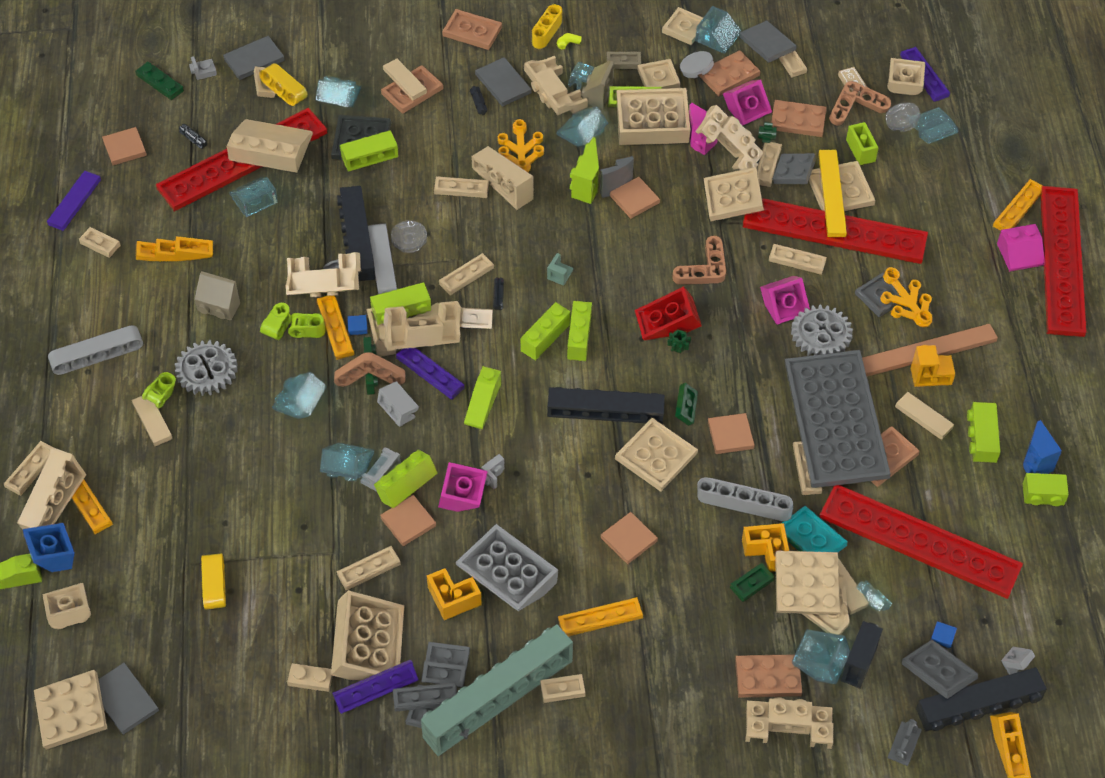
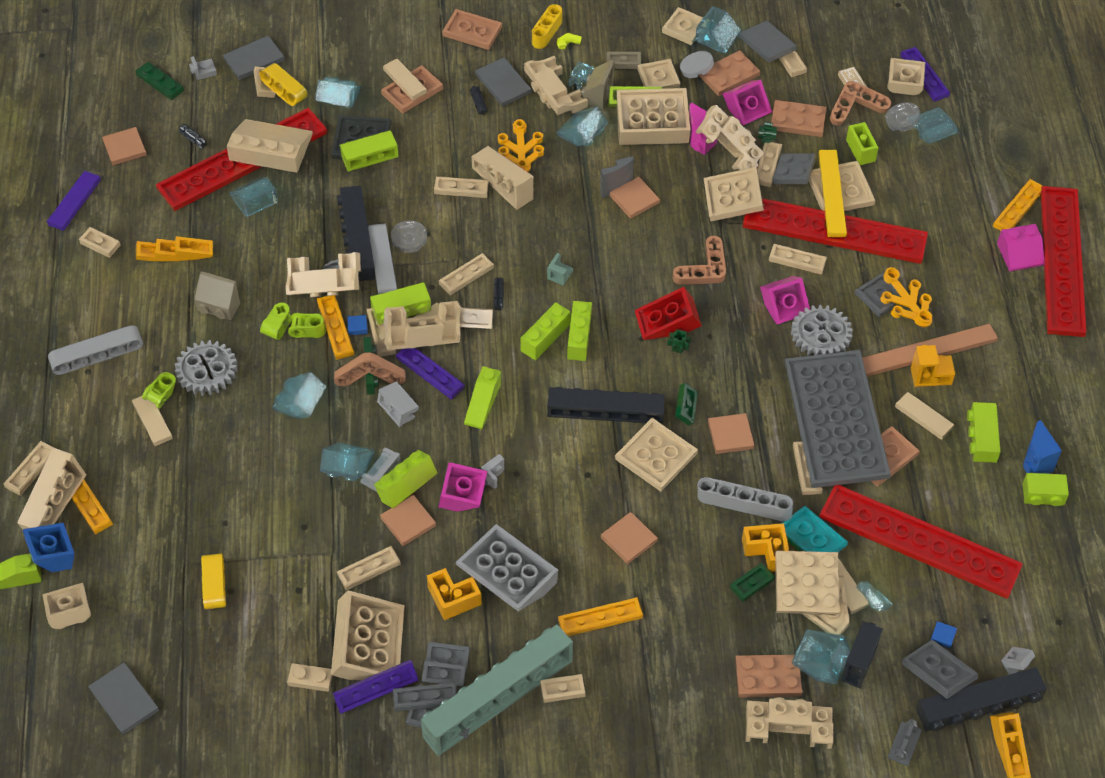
(70, 709): tan plate -> none
(586, 174): lime slope -> none

